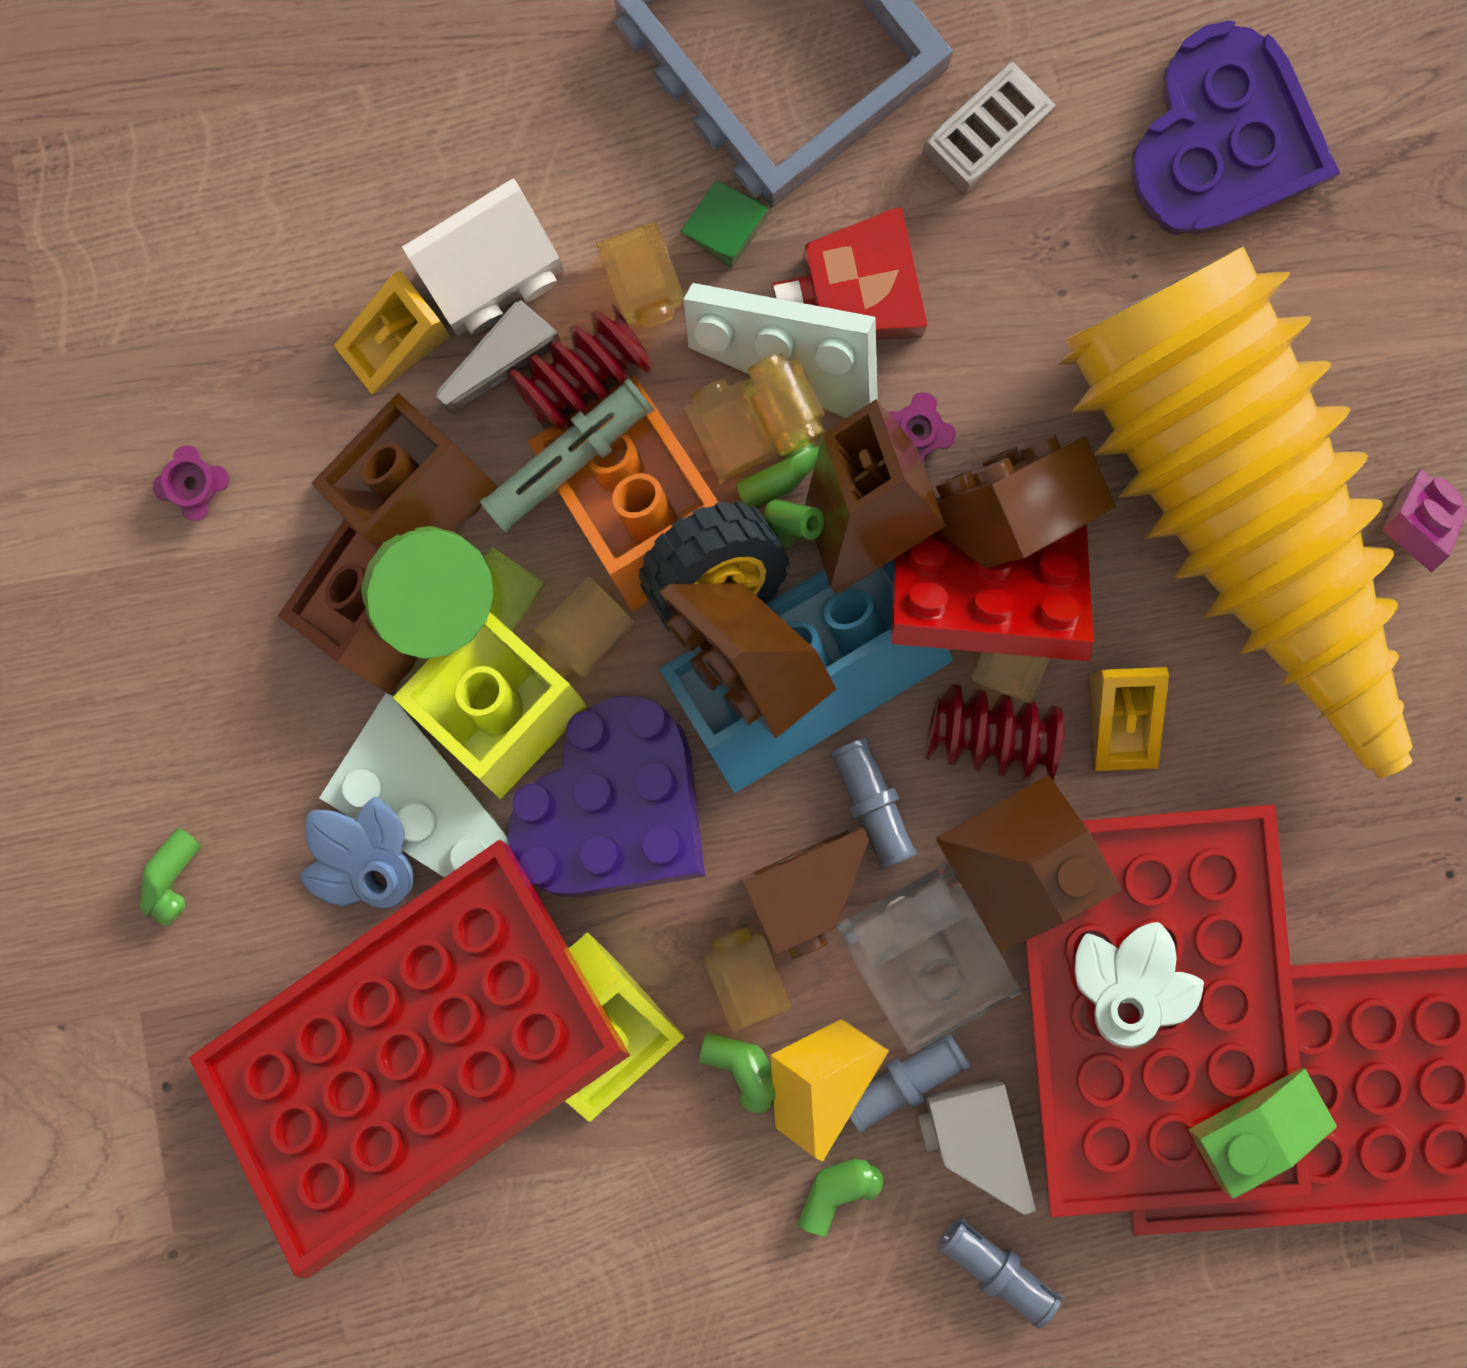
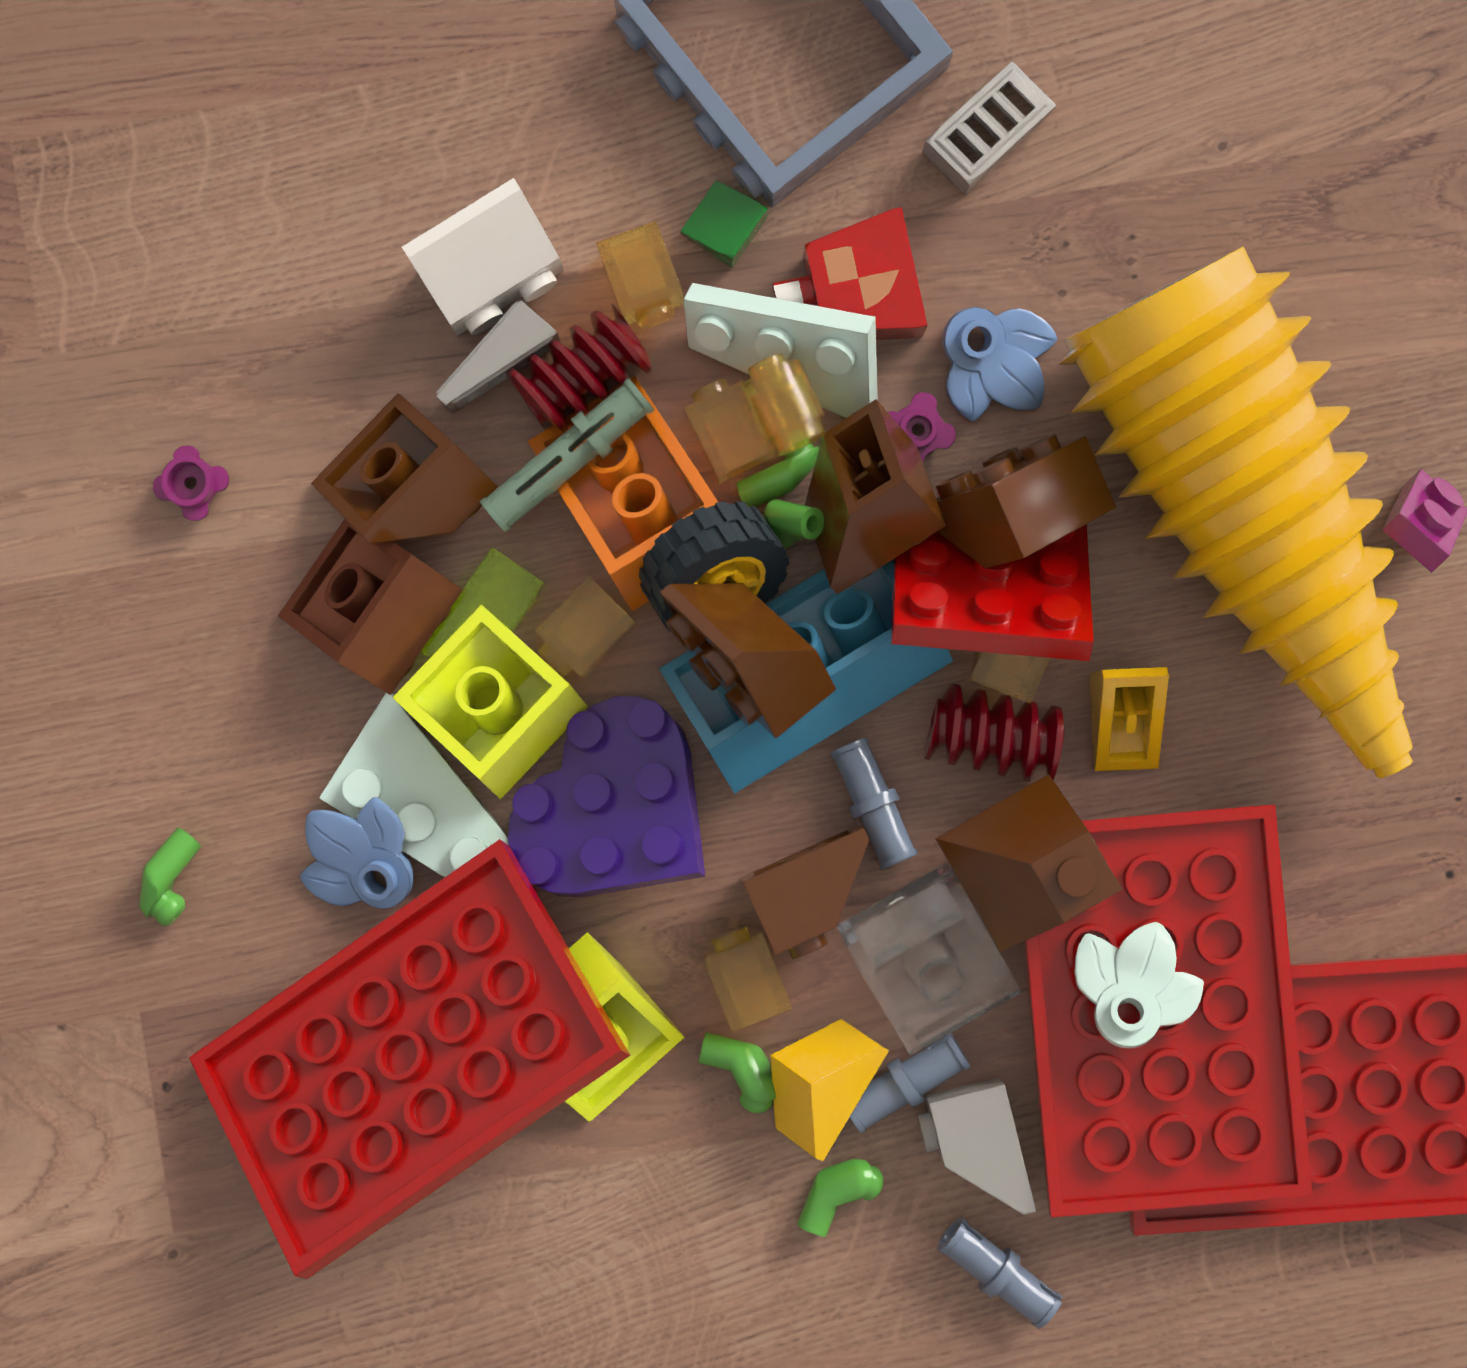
(390, 334): yellow slope -> none
(427, 592): bright green tile -> none
(1003, 366): none -> medium blue plate
(1231, 134): dark purple plate -> none
(1263, 1133): bright green slope -> none

